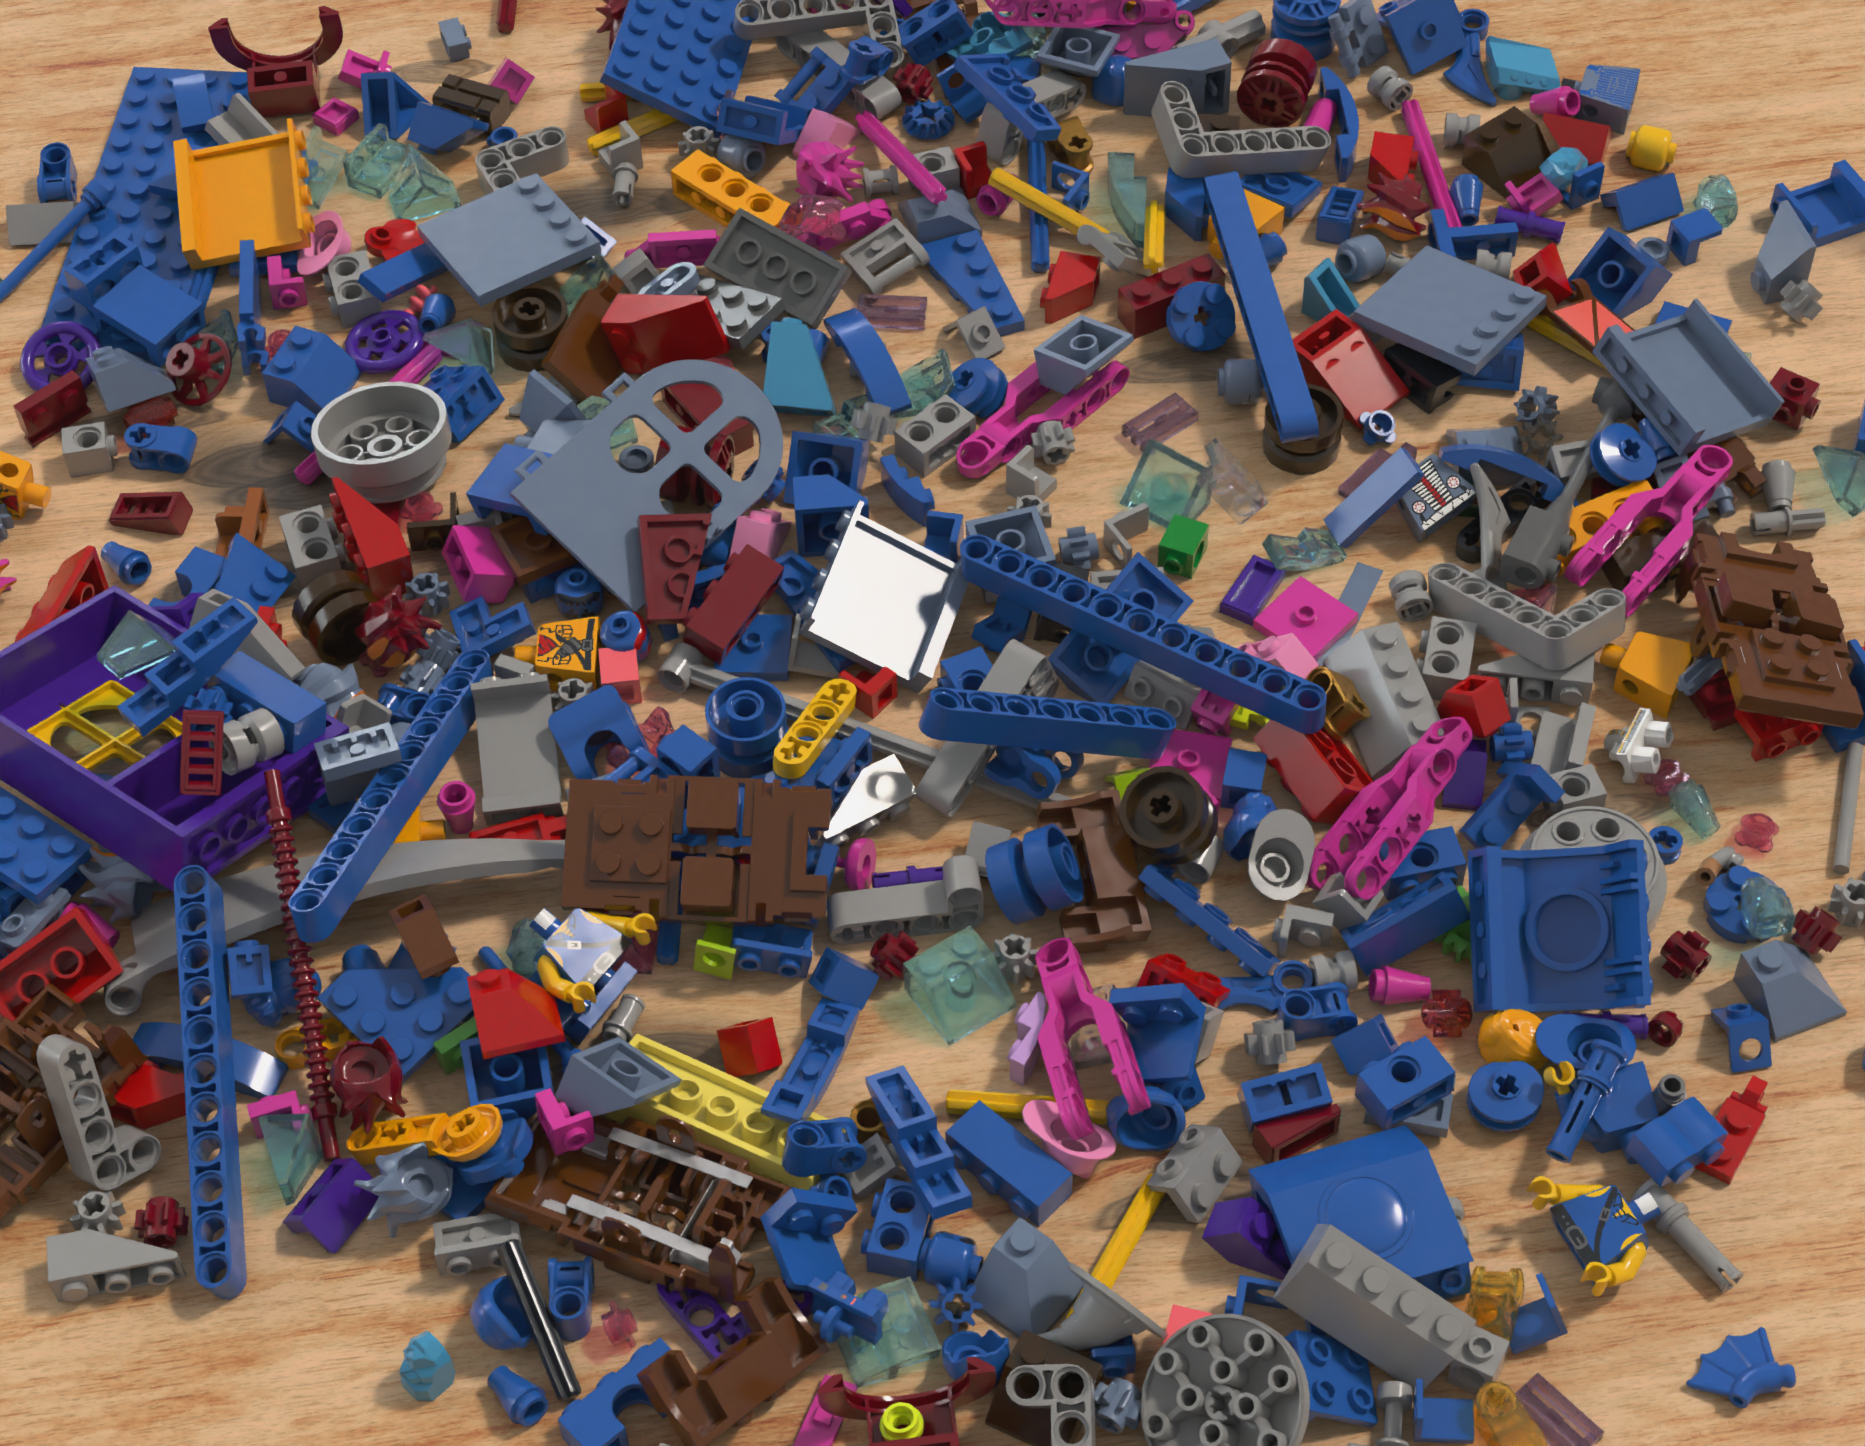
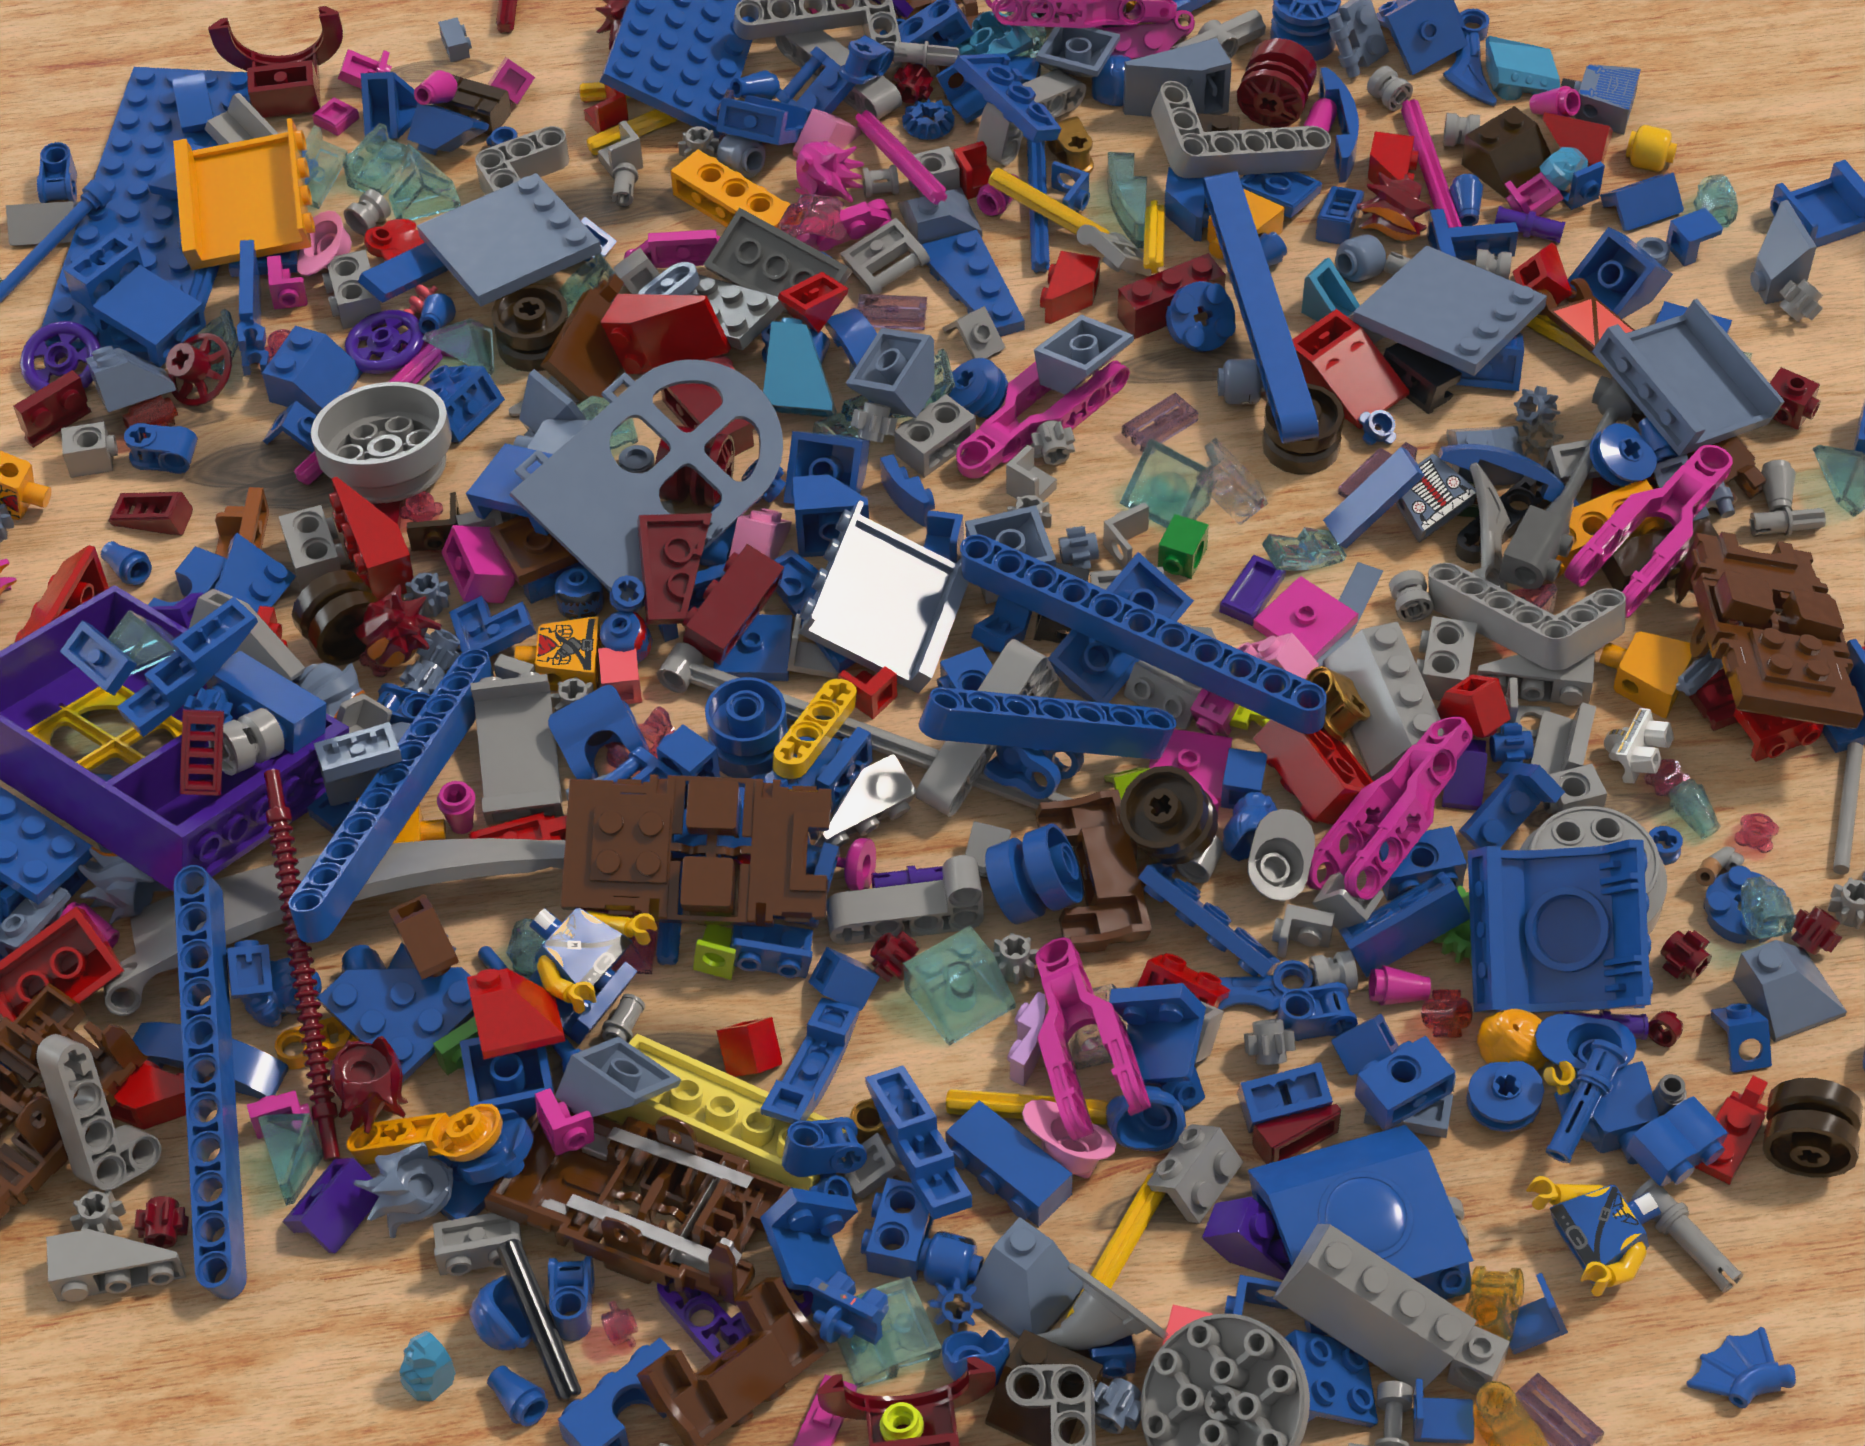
(98, 657): none -> blue plate
(367, 212): none -> light grey wheel
(436, 88): none -> dark pink cone
(615, 593): none -> blue bush
(759, 84): none -> blue cone
(814, 300): none -> red slope
(896, 371): none -> sand blue slope
(925, 53): none -> light grey axle
(1813, 1127): none -> dark brown wheel

